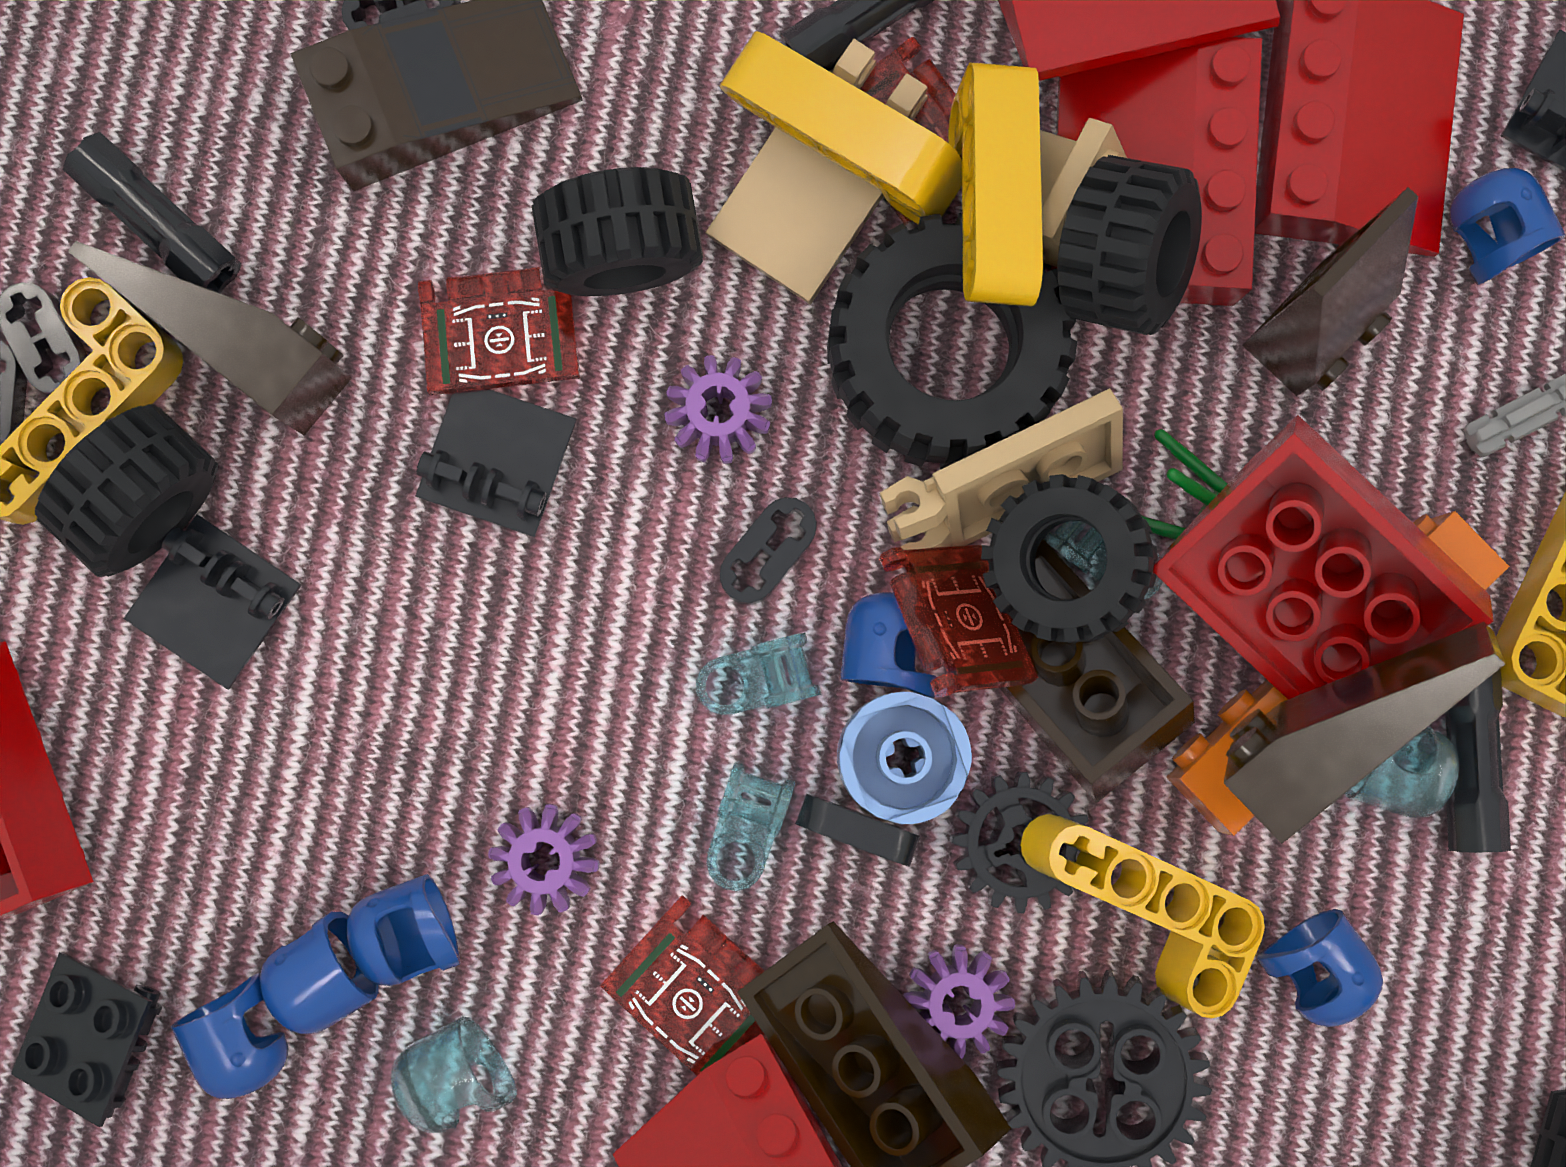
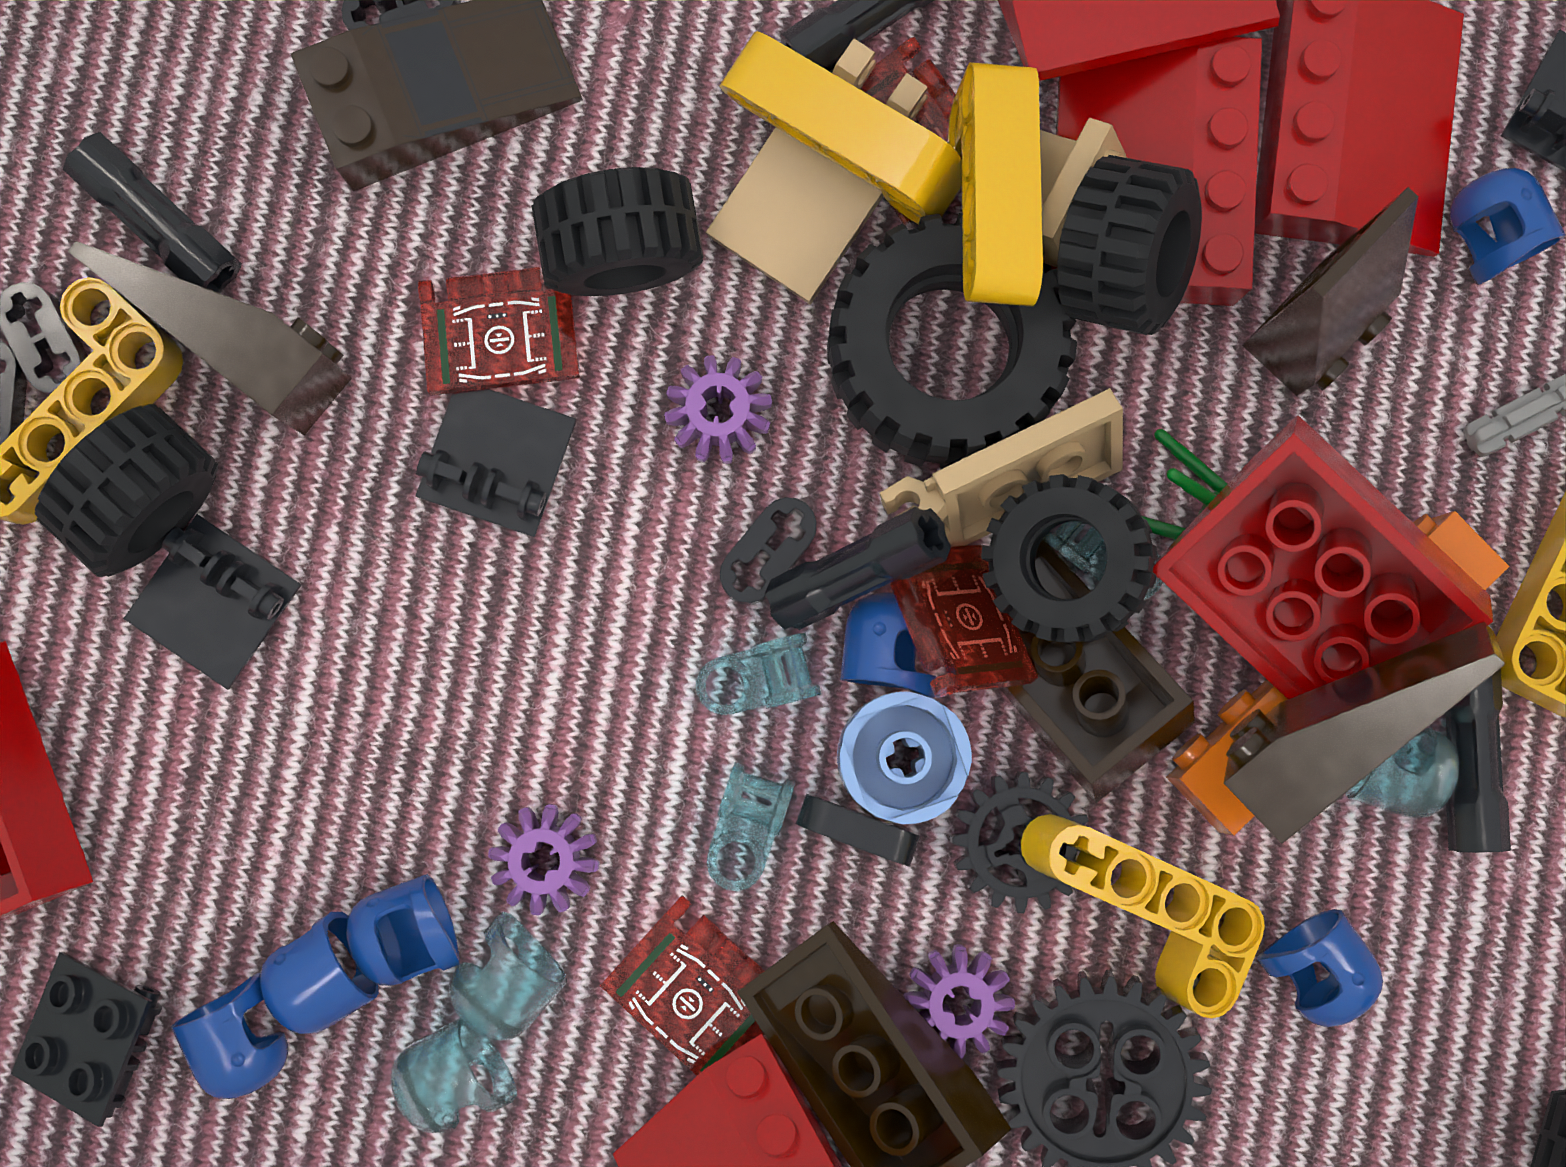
(511, 988): none -> clear light blue helmet
(891, 552): none -> black axle

